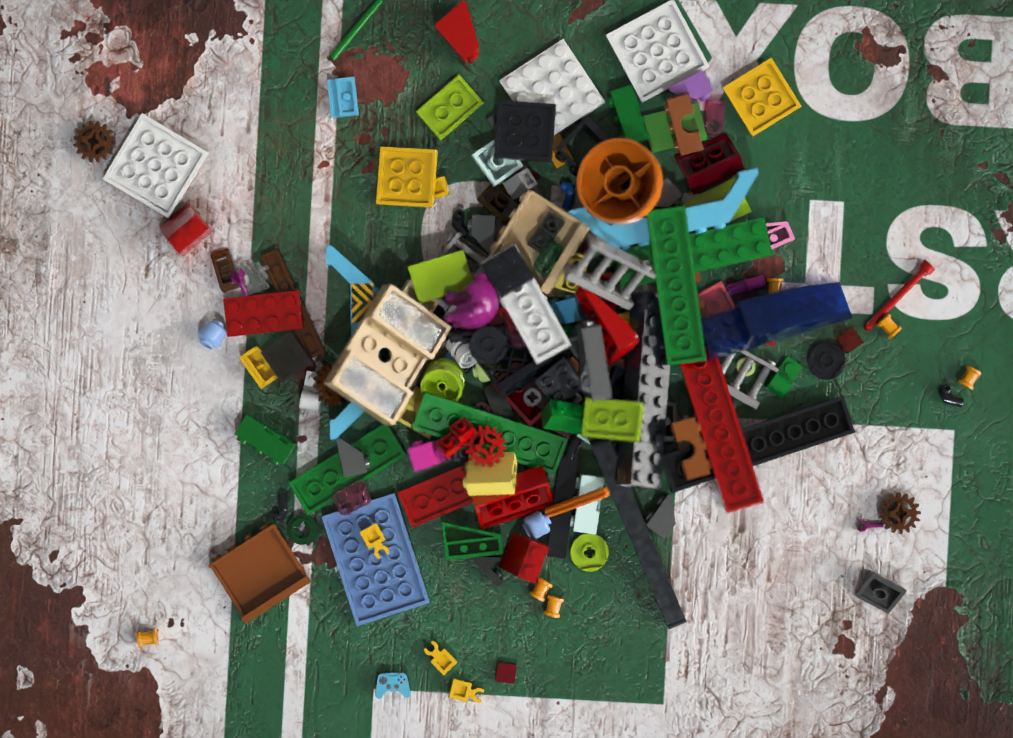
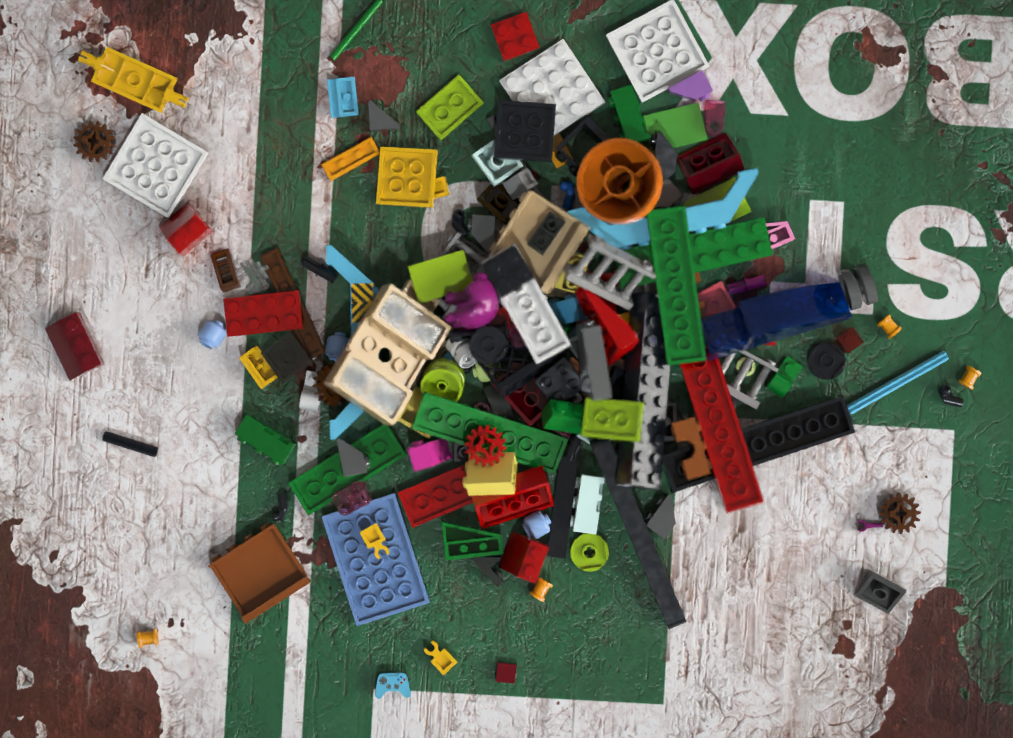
(74, 346): none -> dark red slope
(130, 444): none -> black axle
(133, 79): none -> yellow plate
(238, 279): magenta hand -> none
(294, 534): dark green gear -> none
(319, 269): none -> black axle
(335, 345): none -> light blue head
(350, 159): none -> light orange tile
(380, 120): none -> dark grey slope
(453, 441): red slope -> none
(459, 33): red slope -> none
(462, 690): yellow plate -> none
(515, 36): none -> red plate
(528, 392): dark grey bush -> none
(548, 257): clear green beam -> none
(553, 606): light orange bush -> none
(577, 502): orange axle -> none
(664, 154): none -> black slope
(678, 107): dark orange arch -> none
(761, 97): yellow plate -> none
(775, 285): light orange bush -> none
(858, 286): none -> dark grey wheel
(897, 382): none -> medium azure axle
(924, 270): red piece -> none

